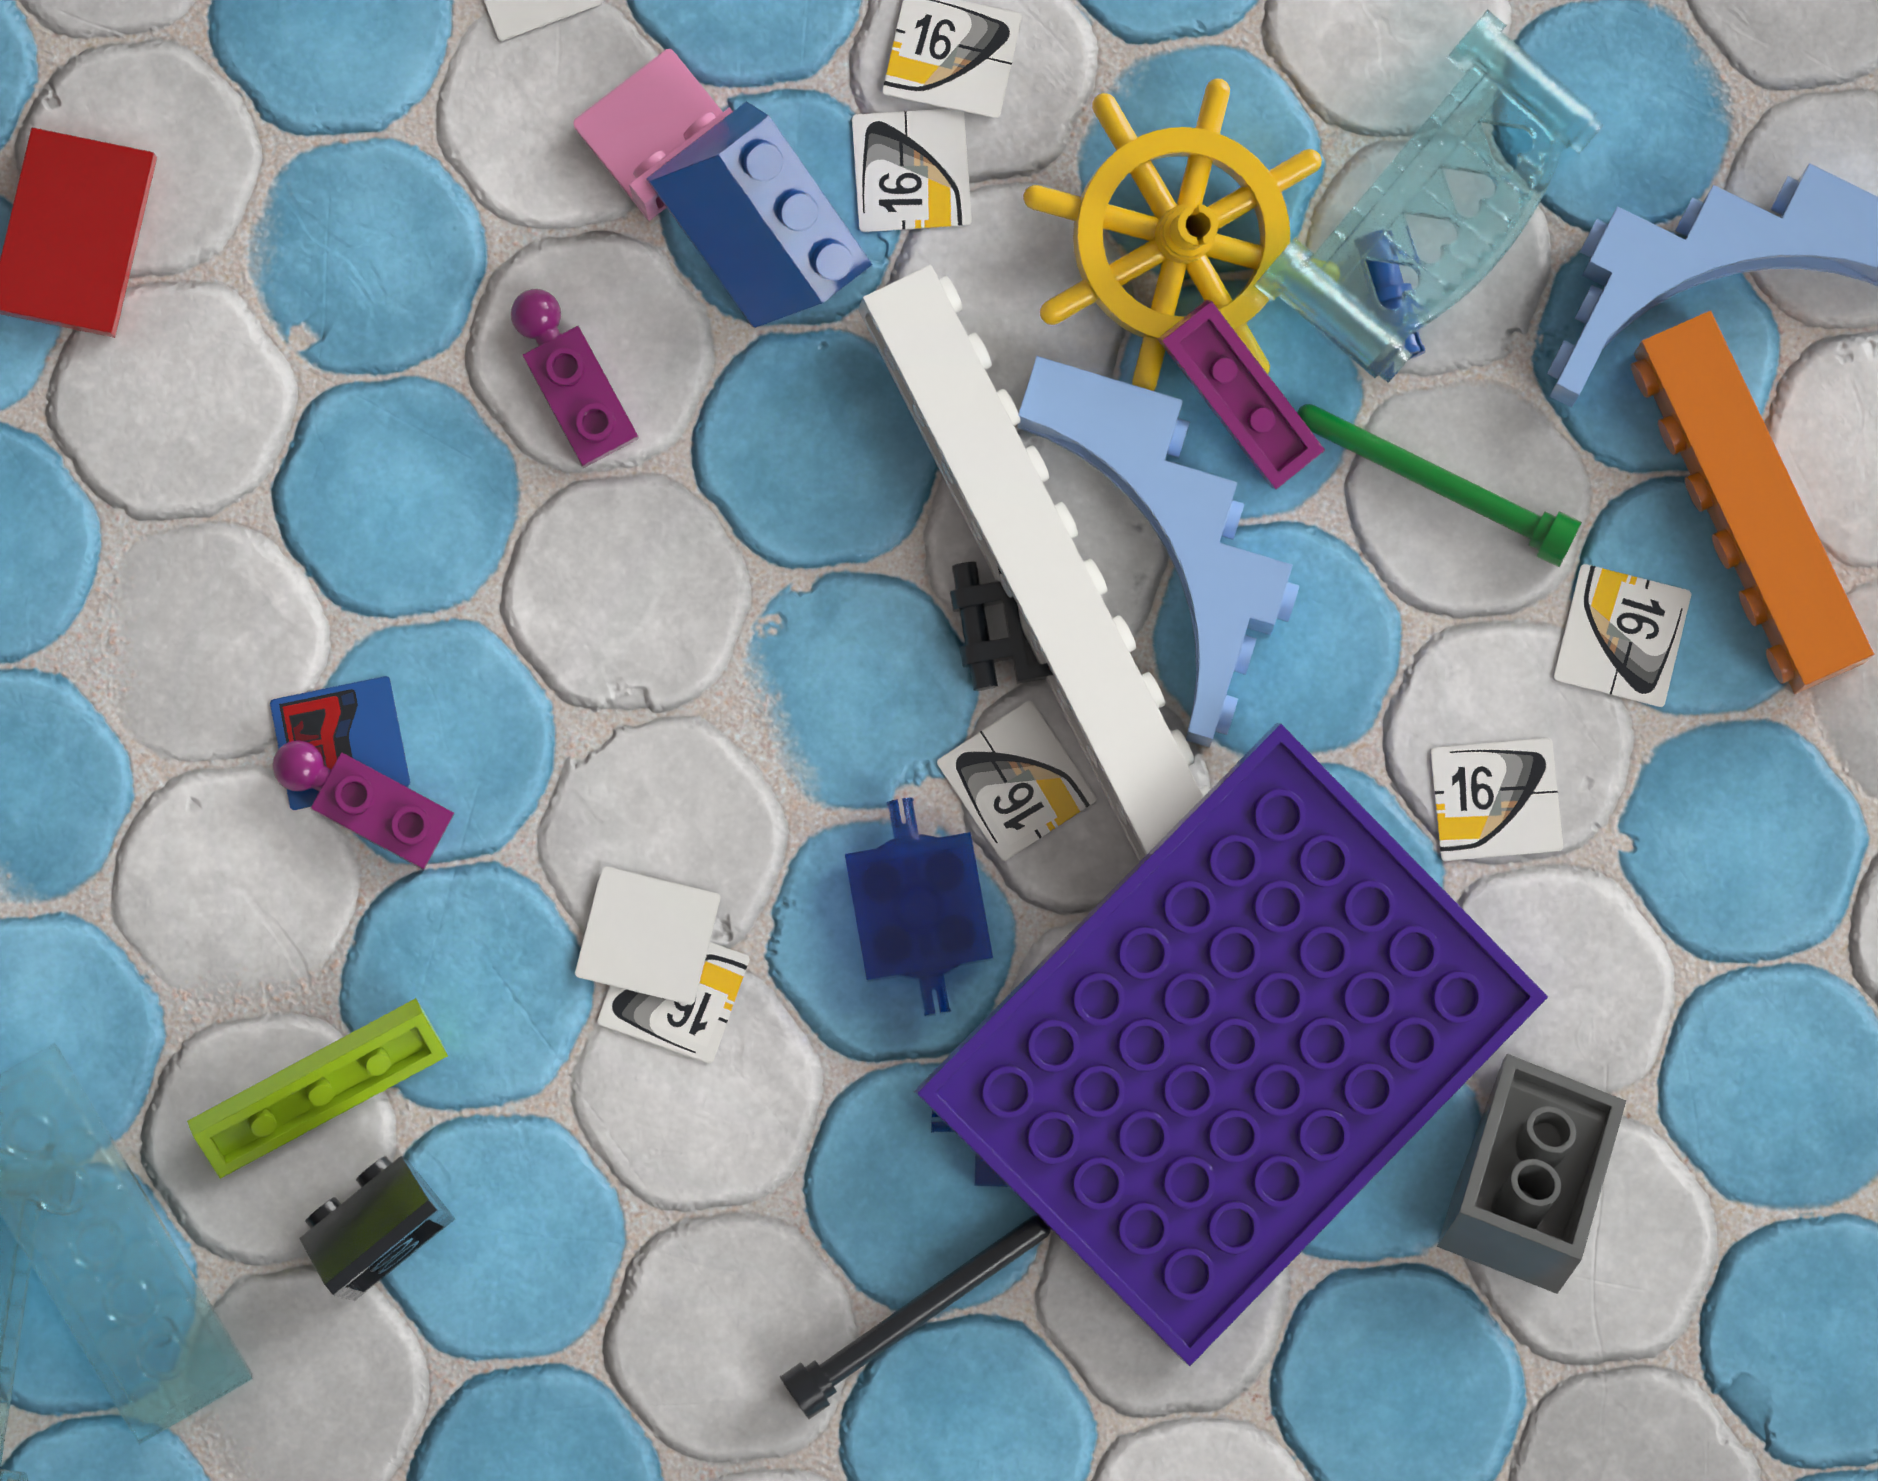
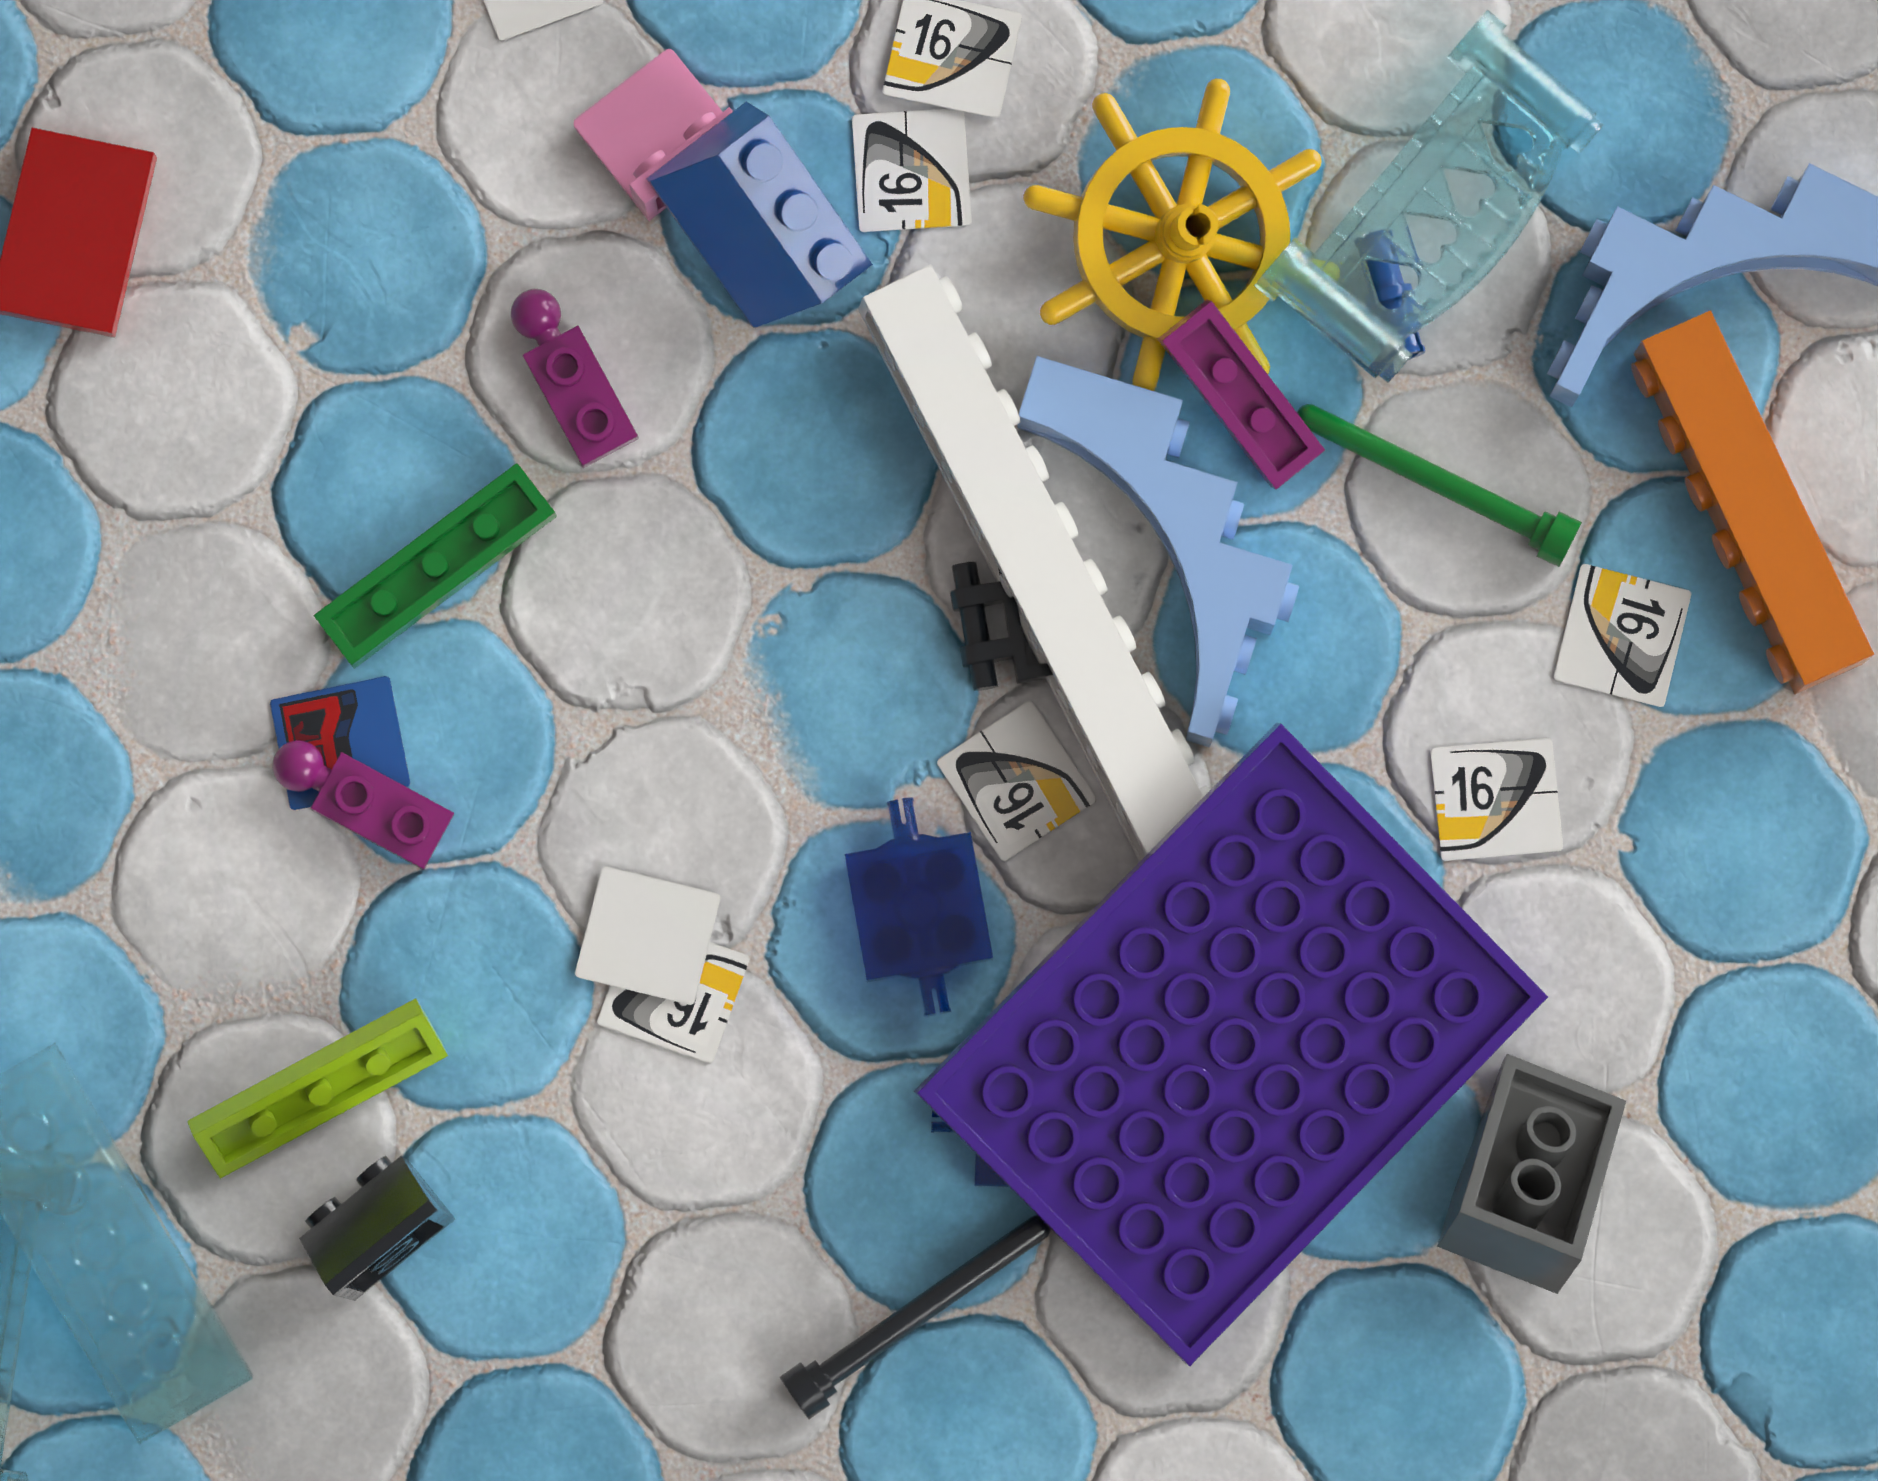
(435, 565): none -> green plate

